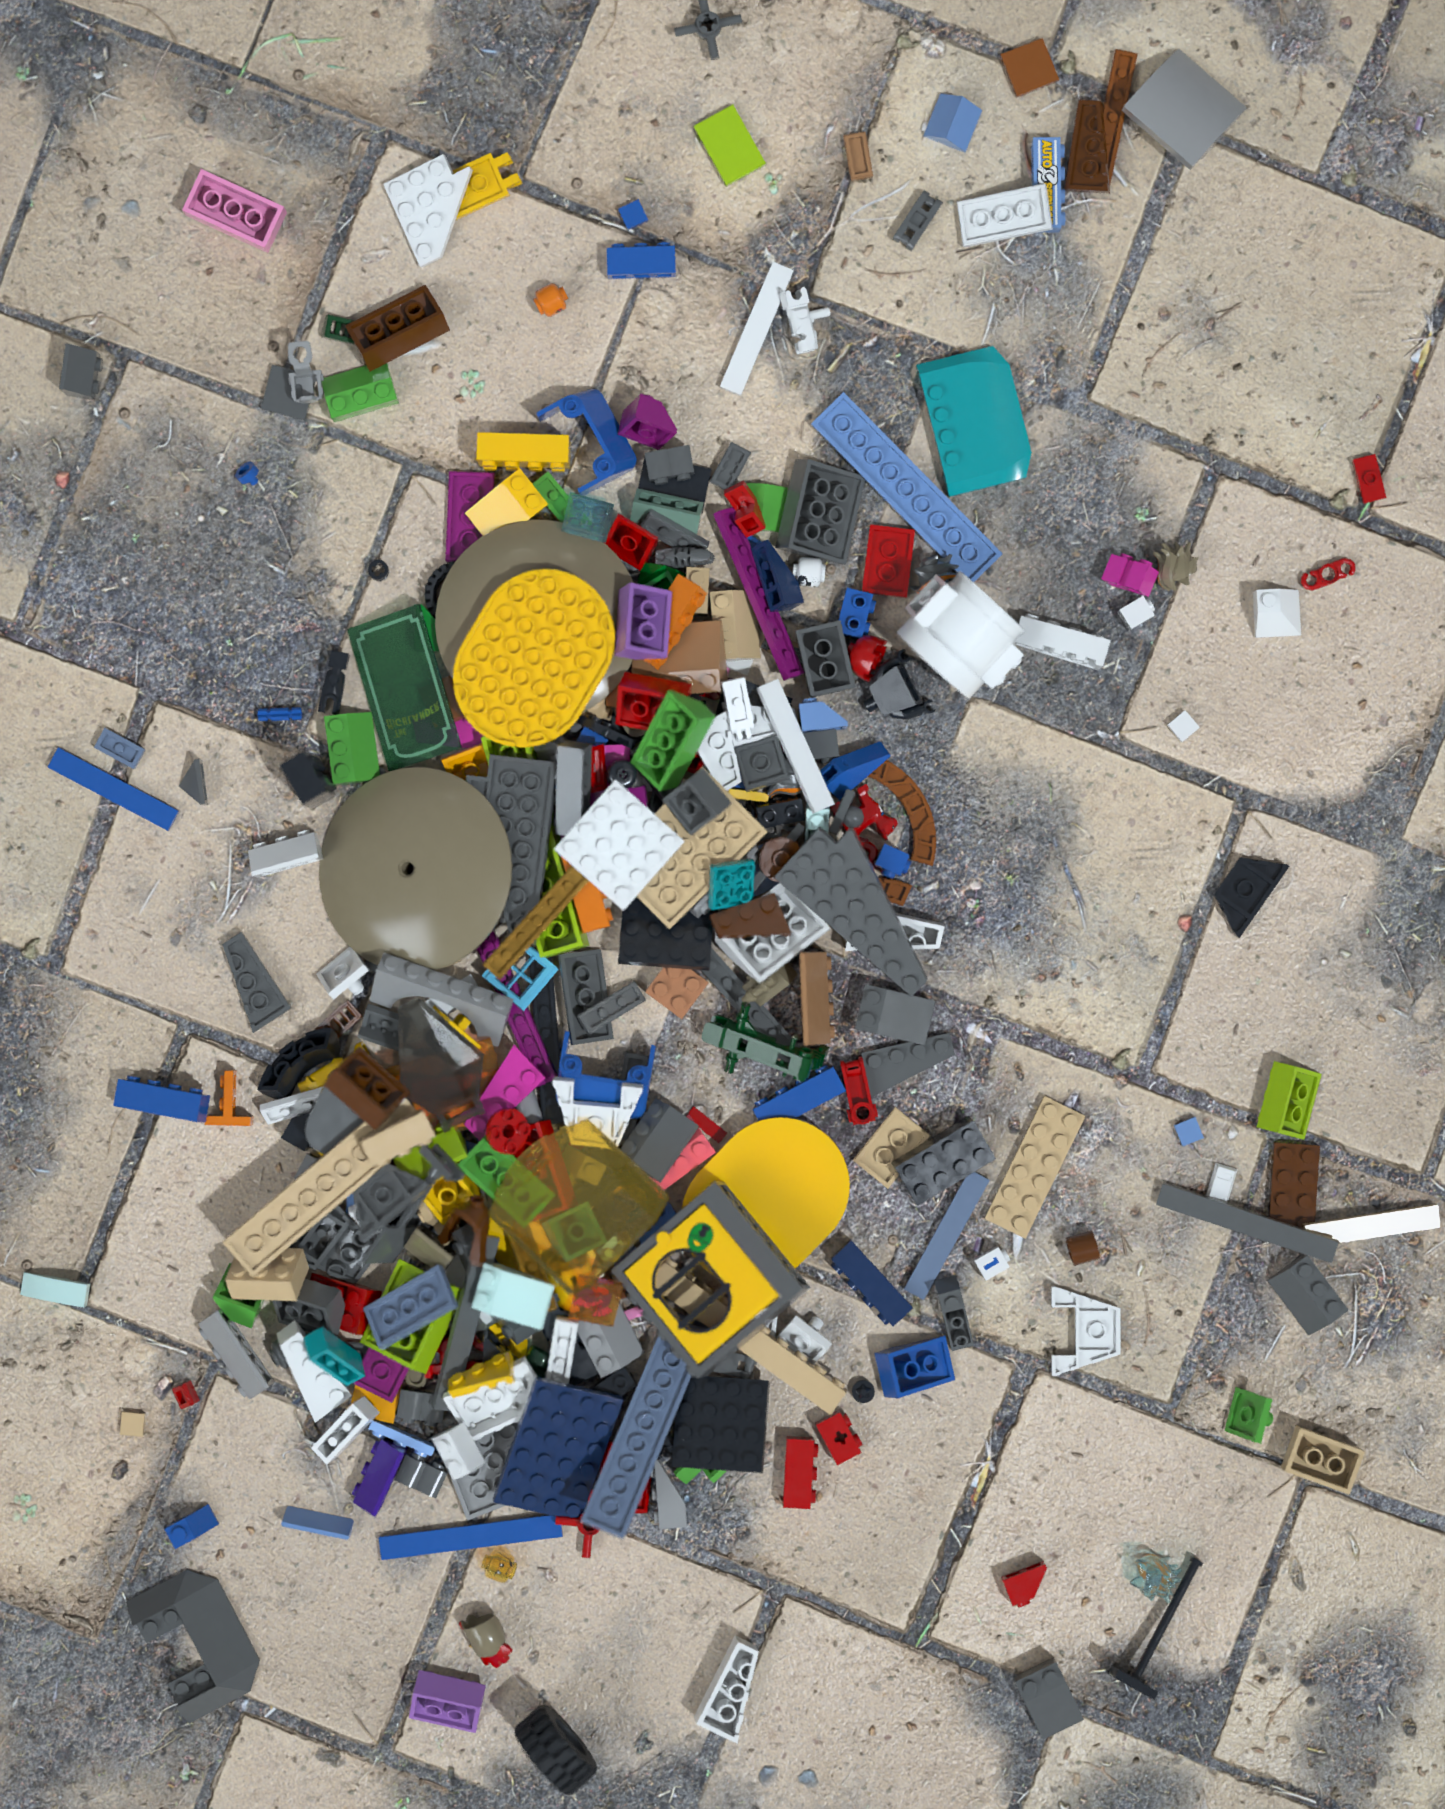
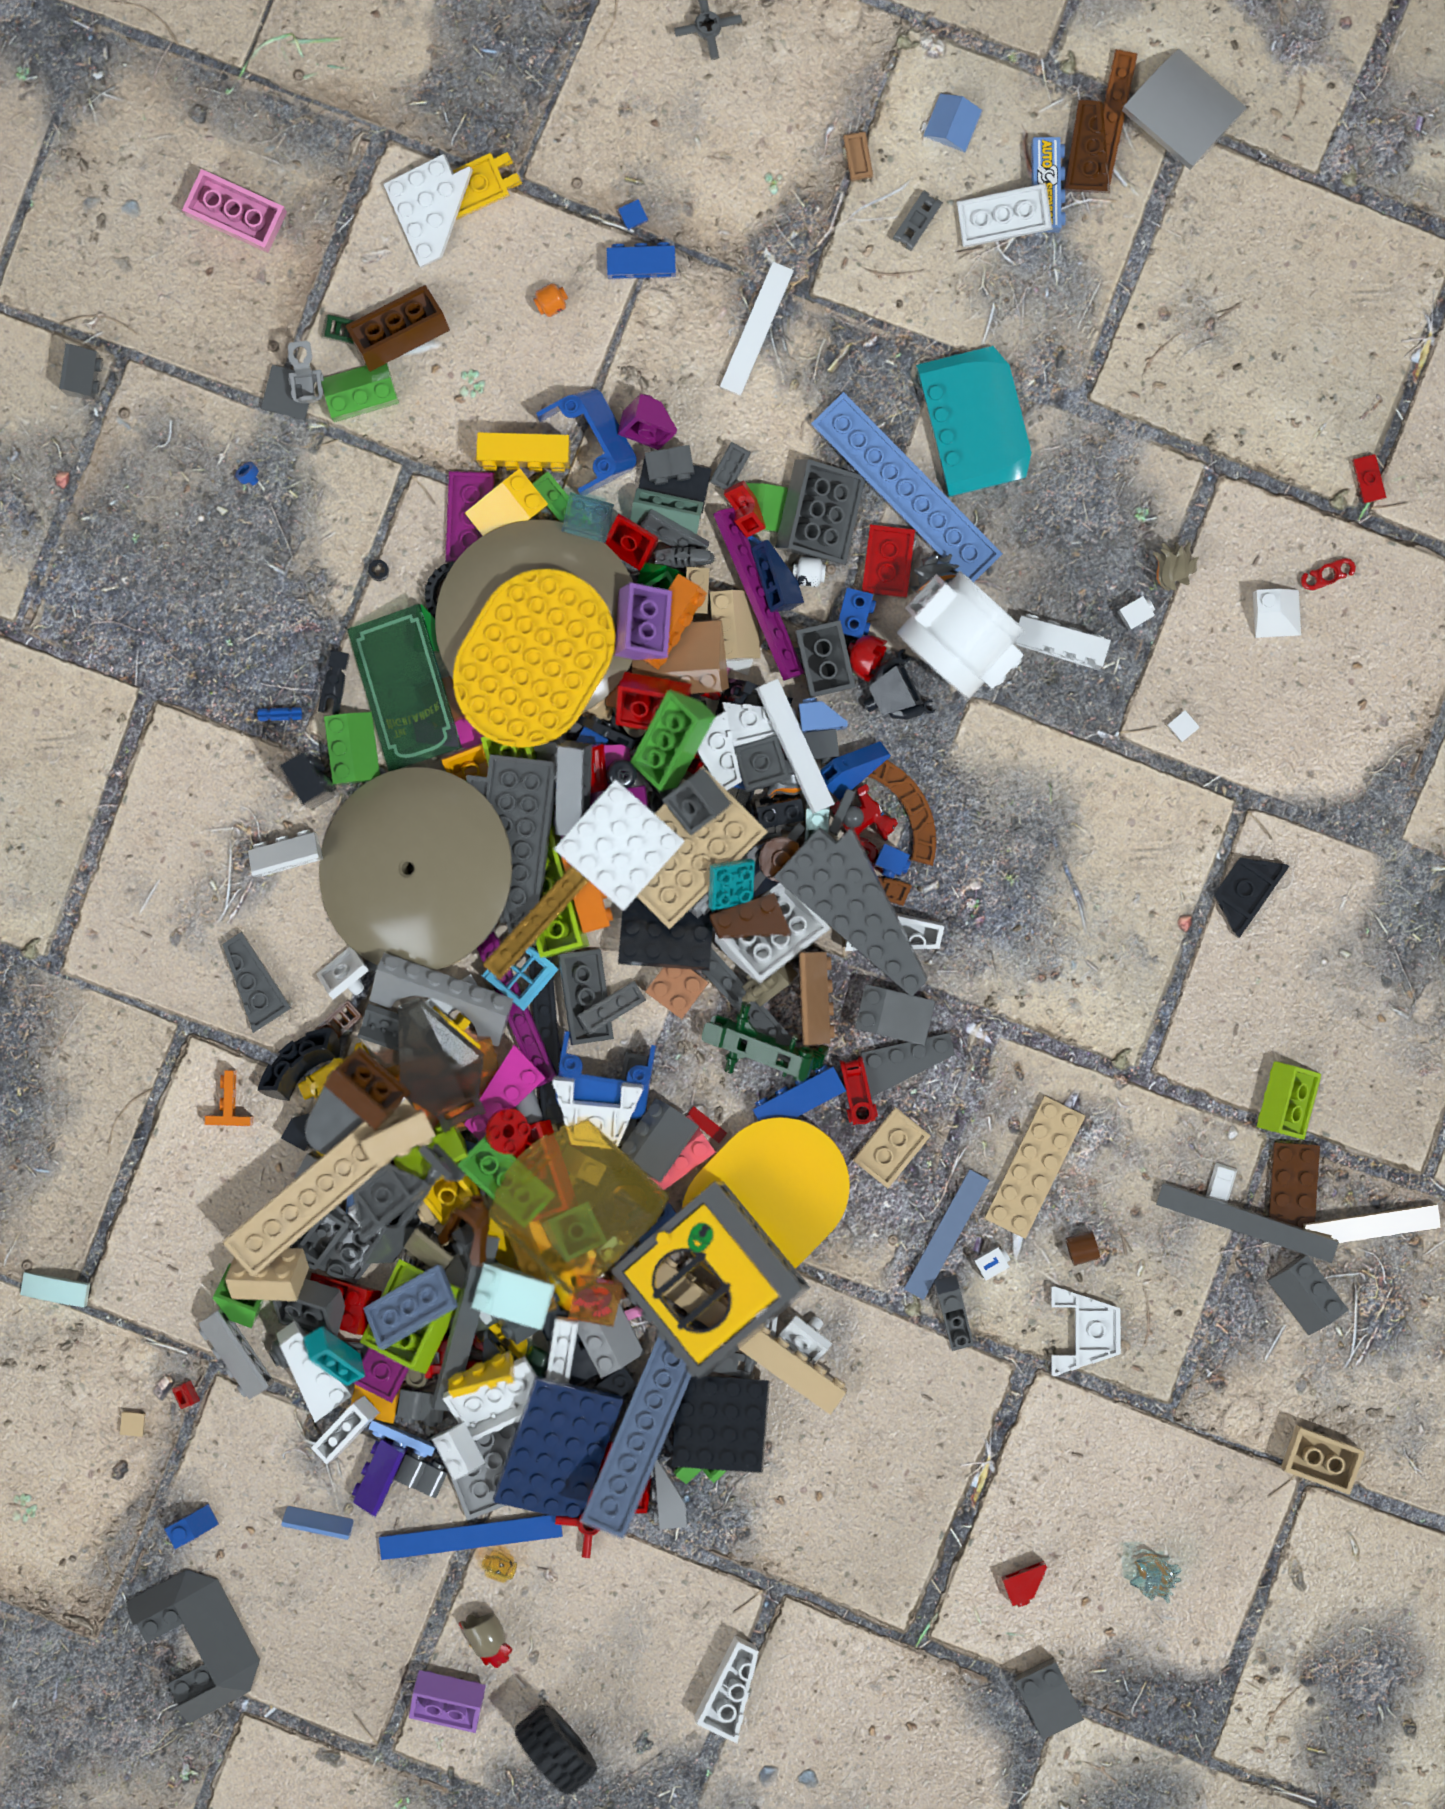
(113, 789): blue tile -> none
(119, 748): sand blue plate -> none
(162, 1100): blue brick -> none
(194, 782): dark grey slope -> none
(289, 1106): white tile -> none
(729, 145): lime tile -> none
(738, 707): white hinge -> none
(752, 795): yellow tile -> none
(799, 1472): red brick -> none
(801, 319): white piece -> none
(839, 1450): red brick -> none
(863, 1391): black tile -> none
(871, 1282): dark blue brick -> none
(914, 1367): blue slope -> none
(943, 1160): brick -> none
(1029, 67): dark orange tile -> none
(1130, 574): dark pink brick -> none
(1135, 1678): black tile -> none
(1188, 1131): medium blue tile -> none
(1249, 1415): bright green tile -> none

